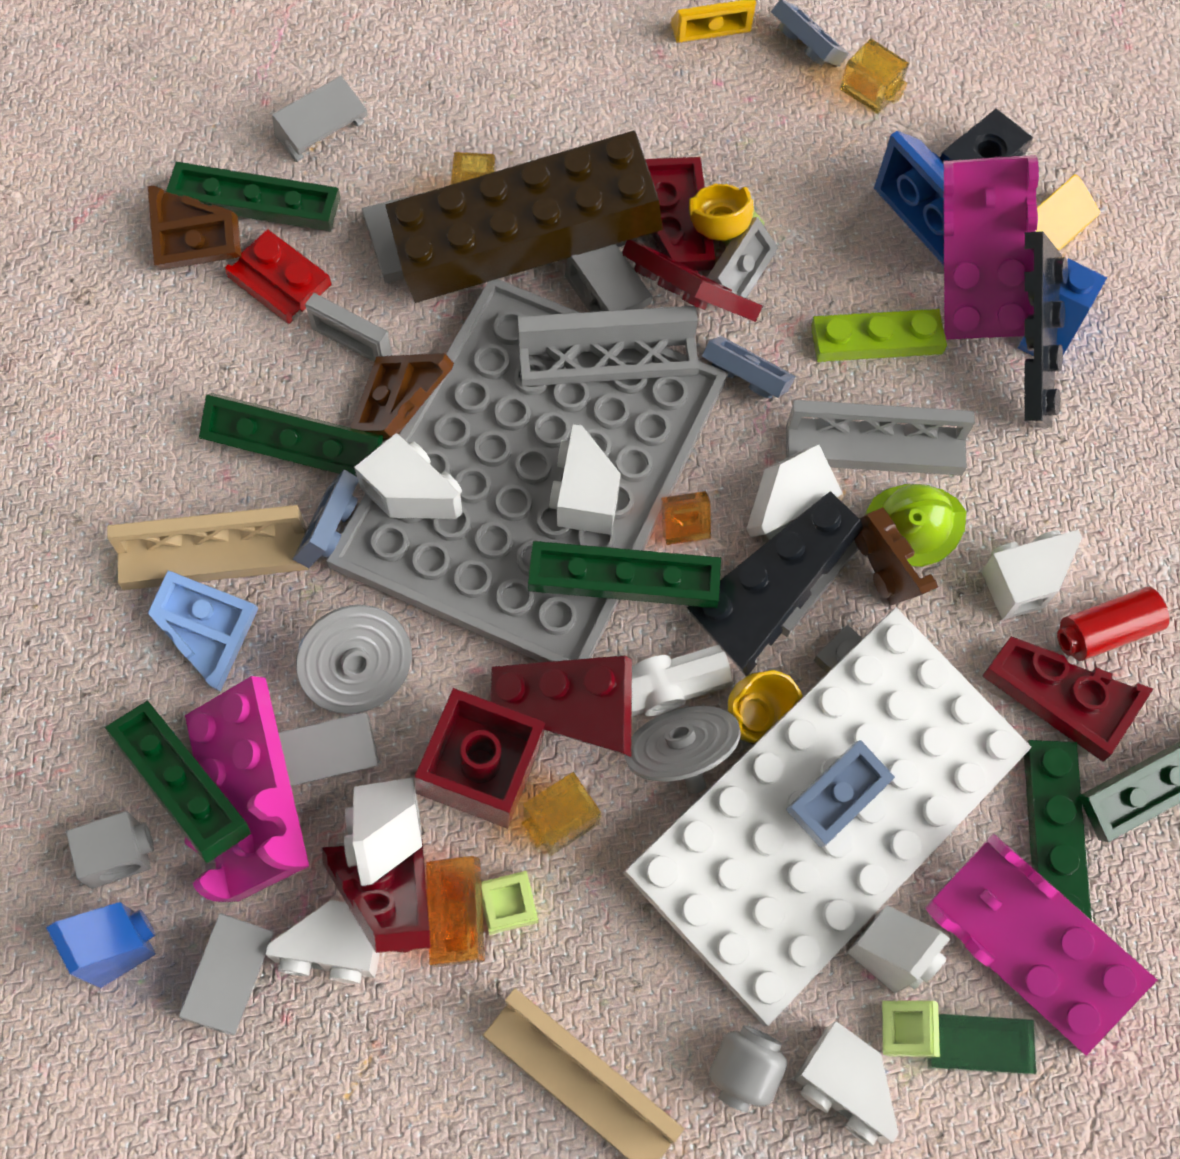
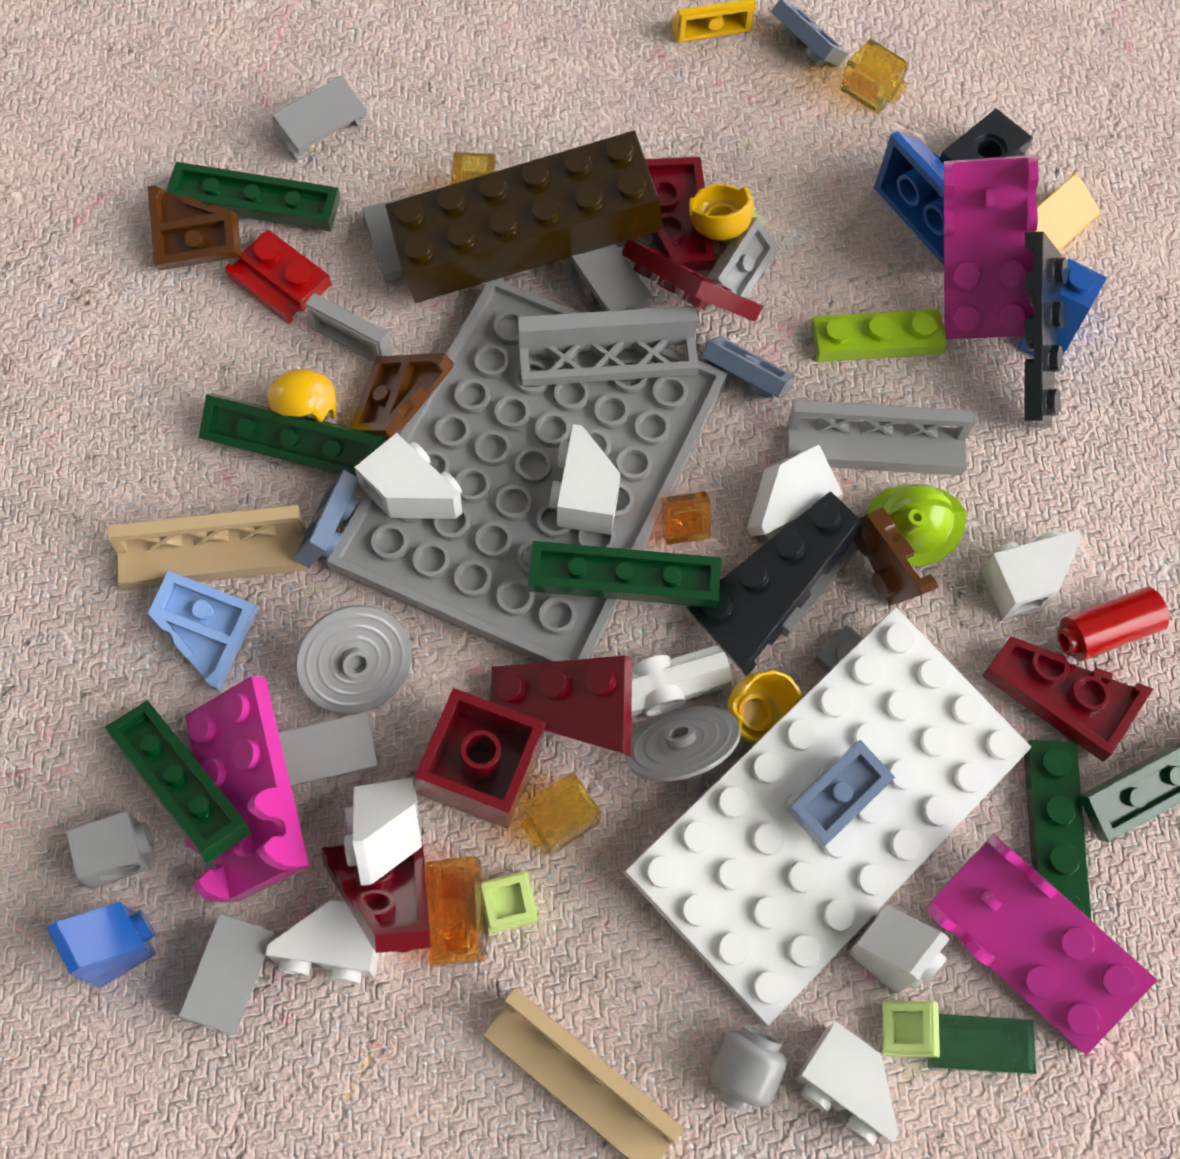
(301, 394): none -> yellow hair

